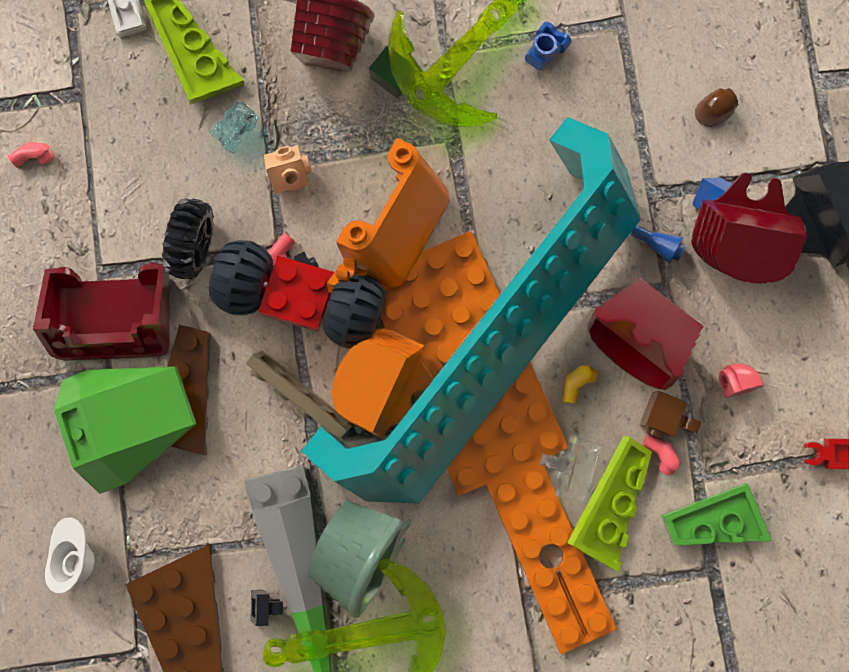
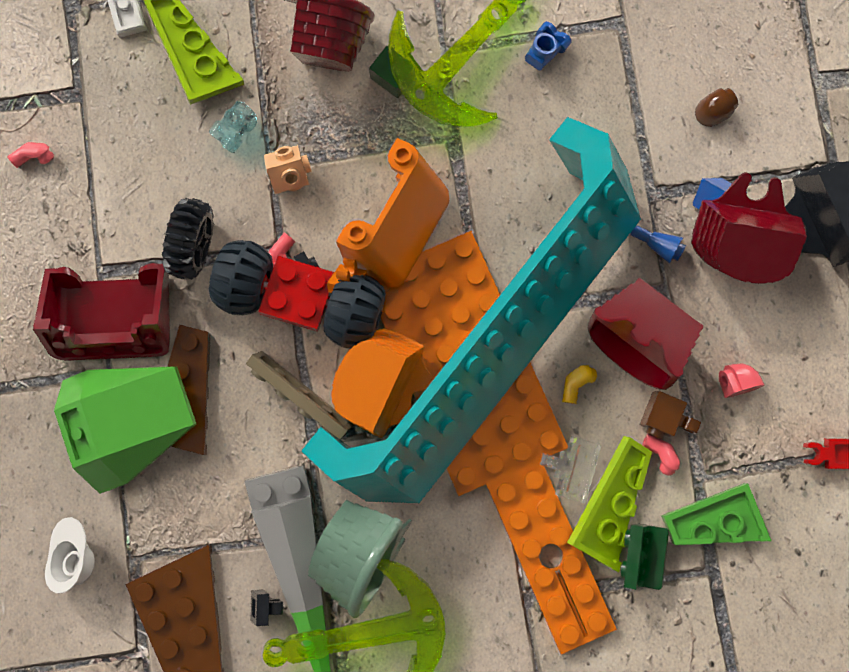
(645, 556): none -> dark green bracket

